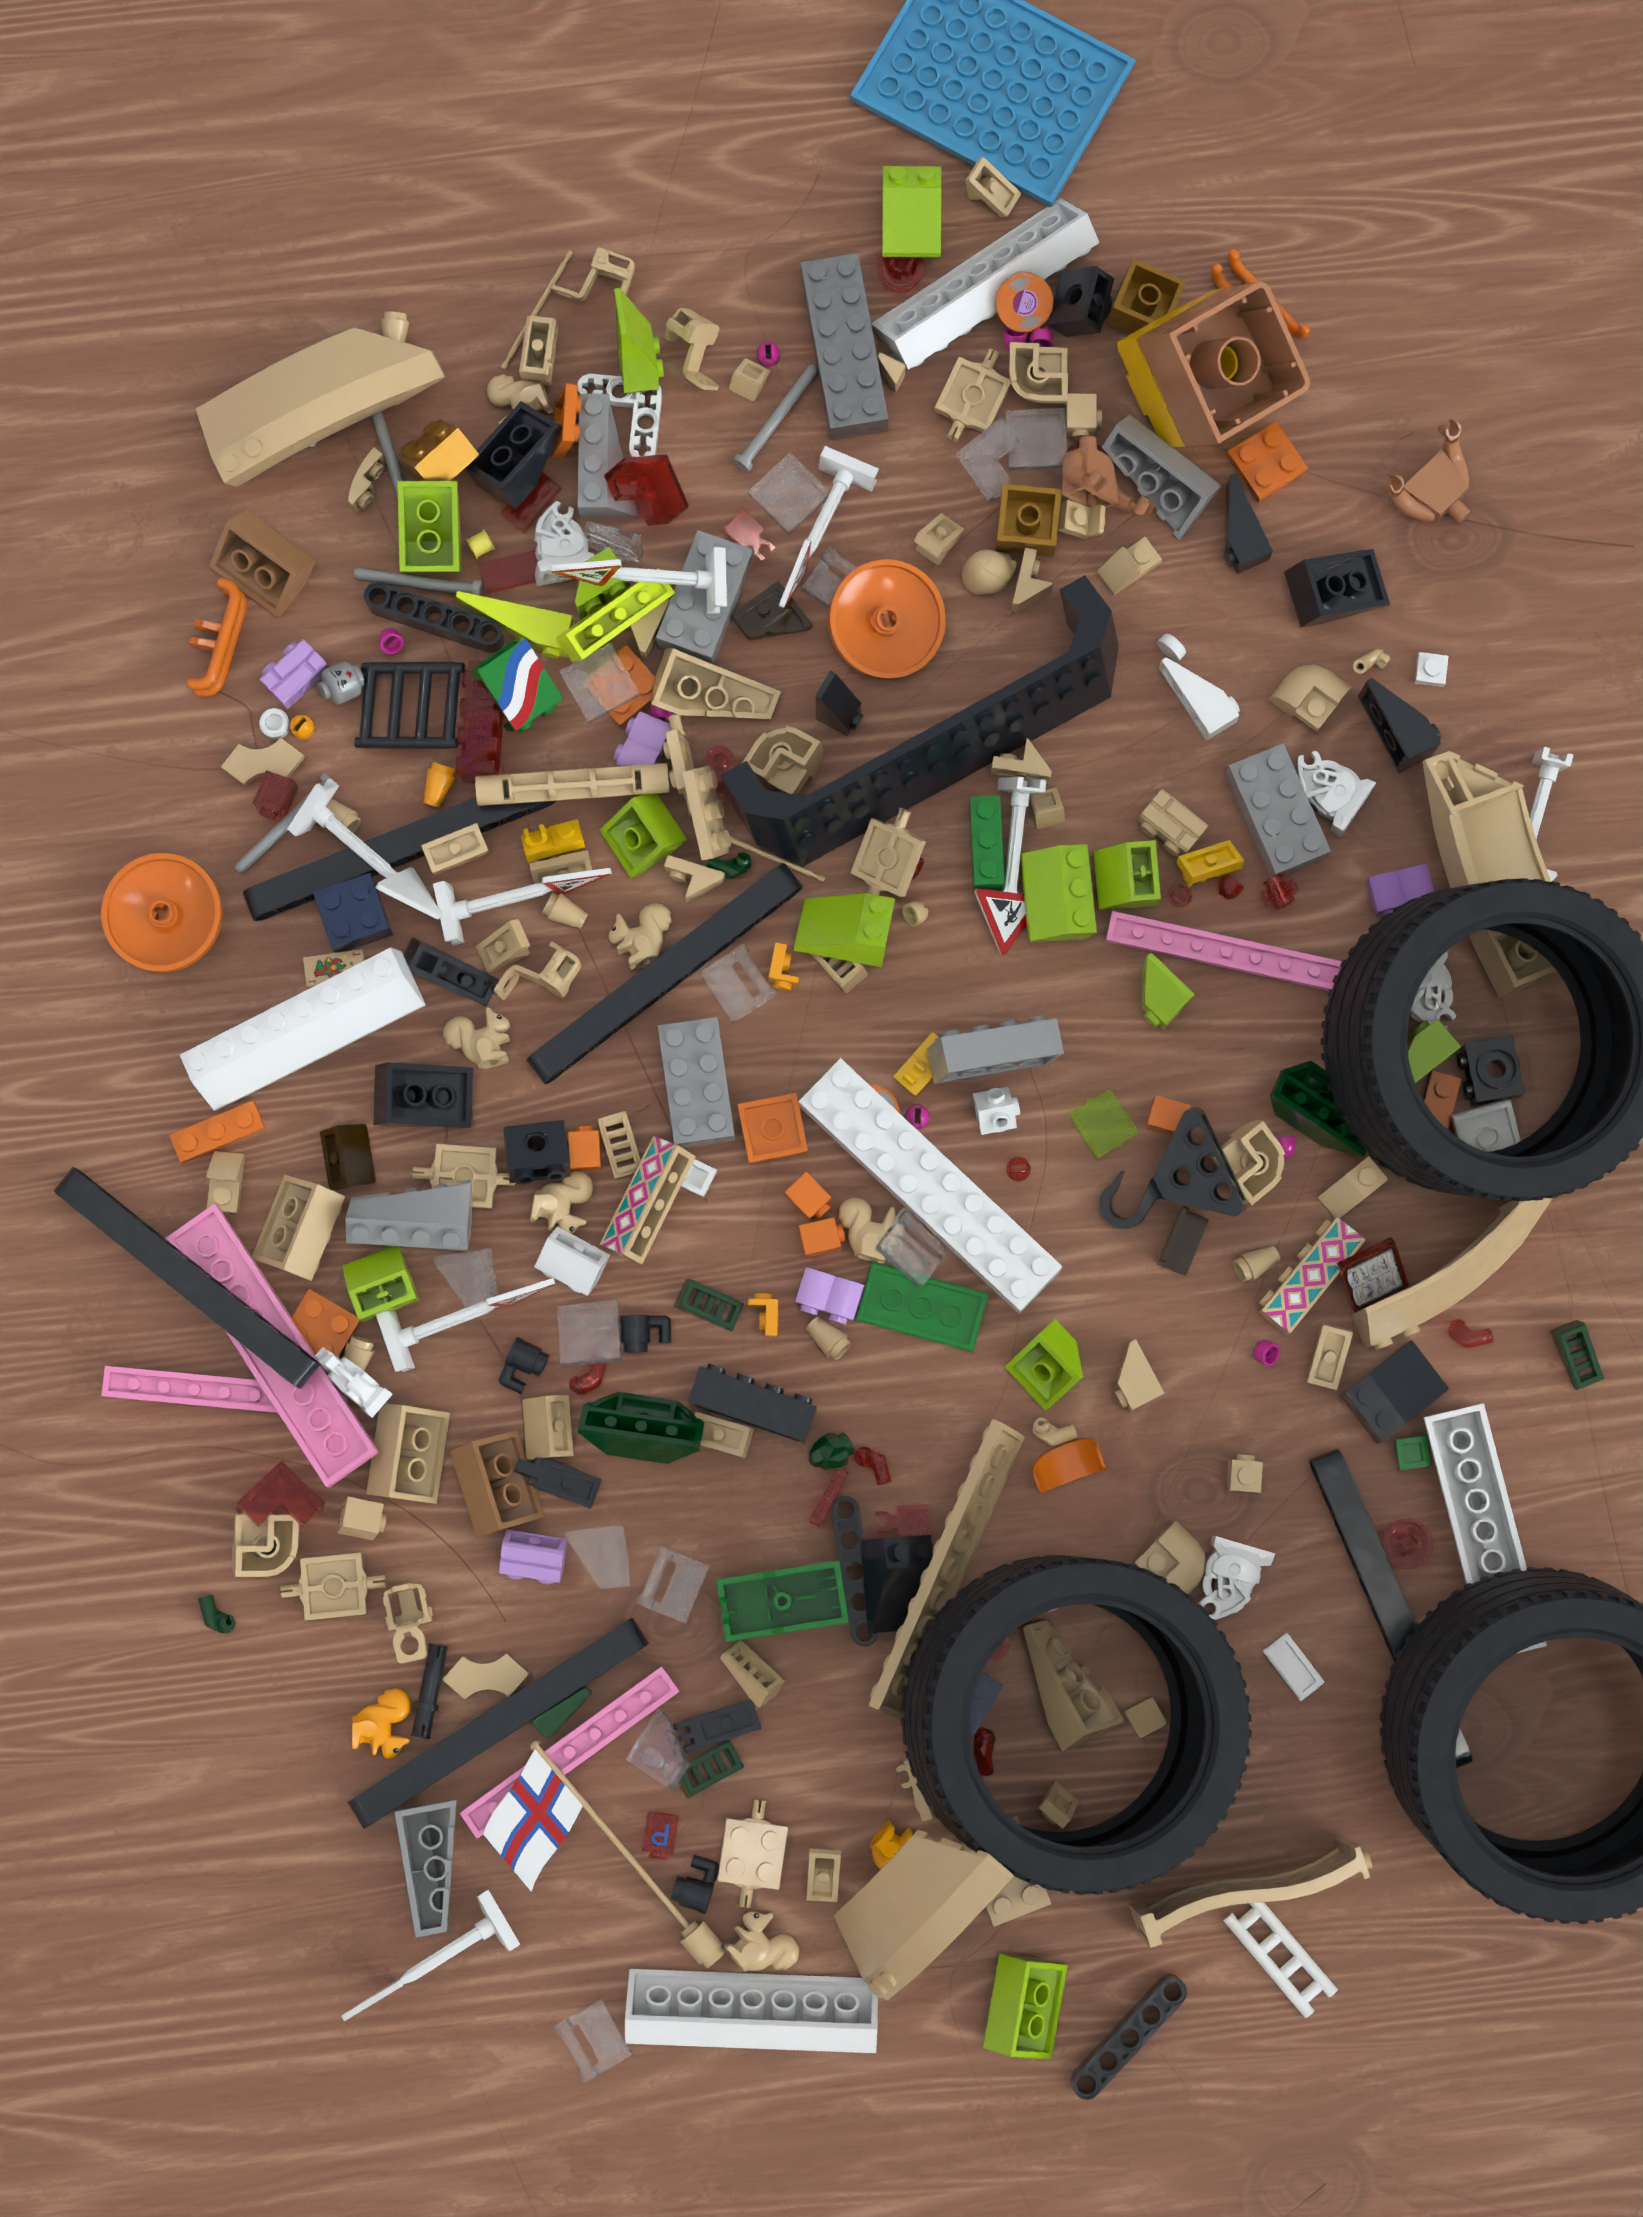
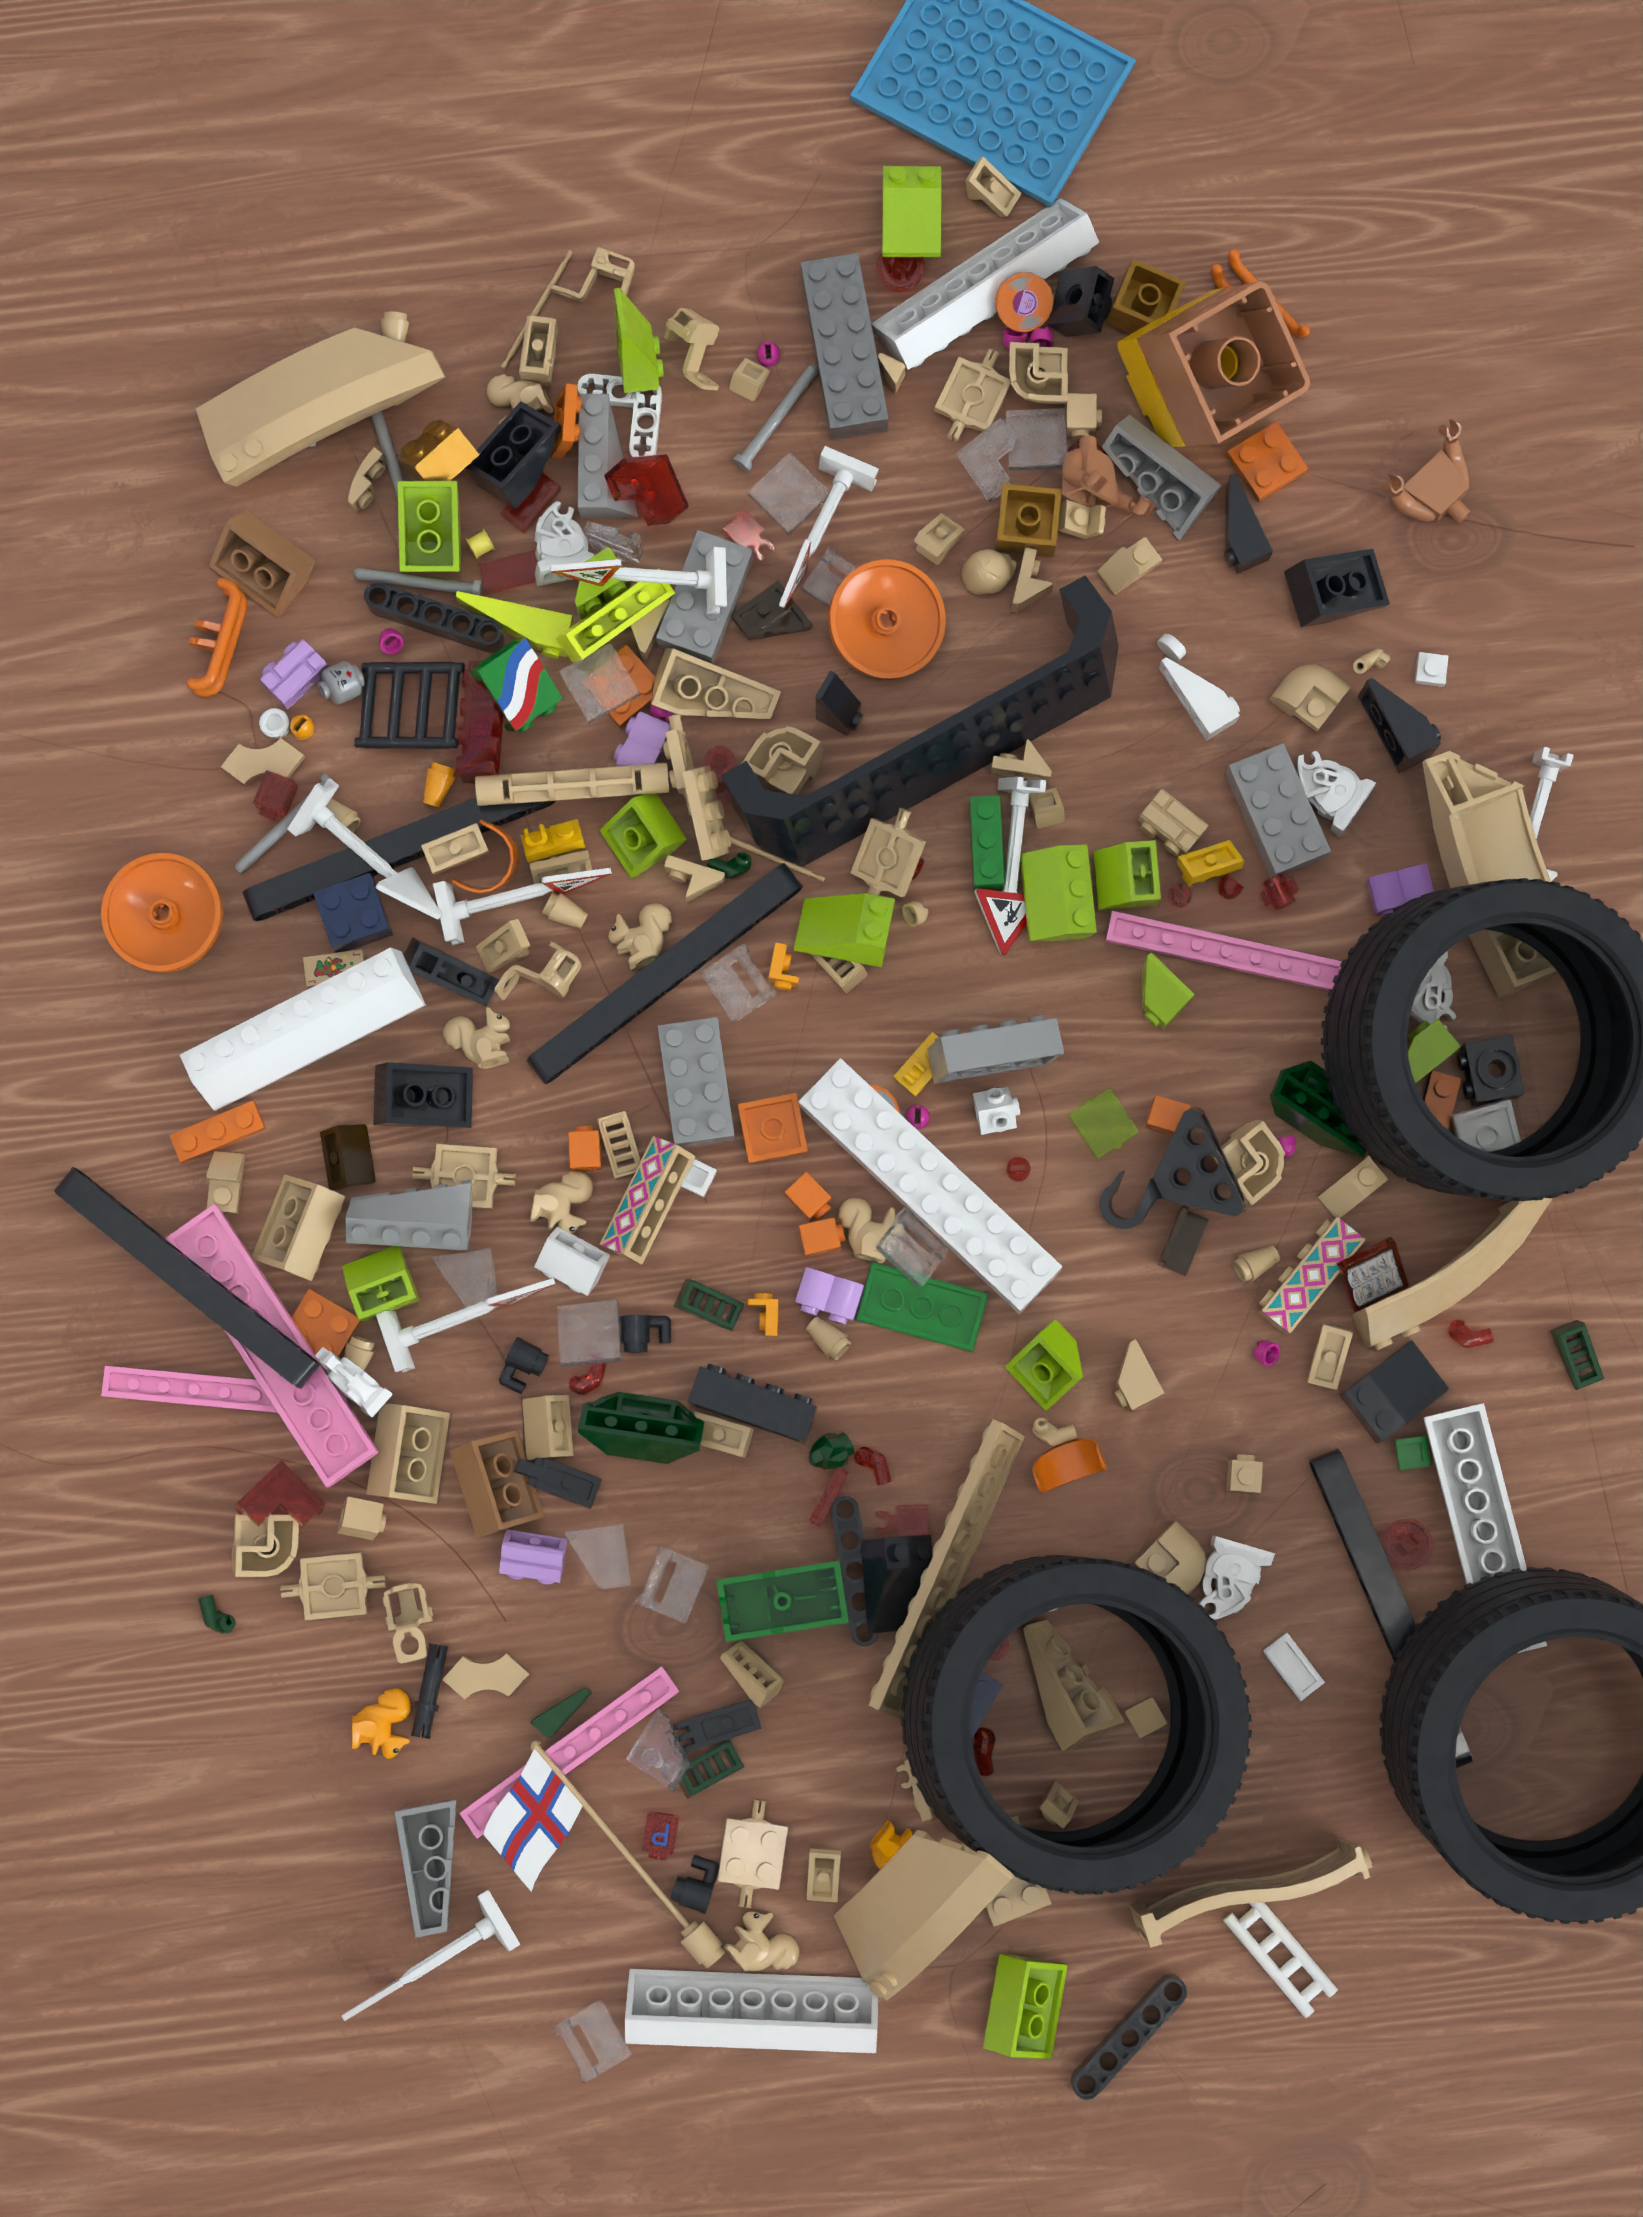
(498, 1723): black beam -> none
(513, 867): none -> orange piece
(528, 1165): black brick -> none

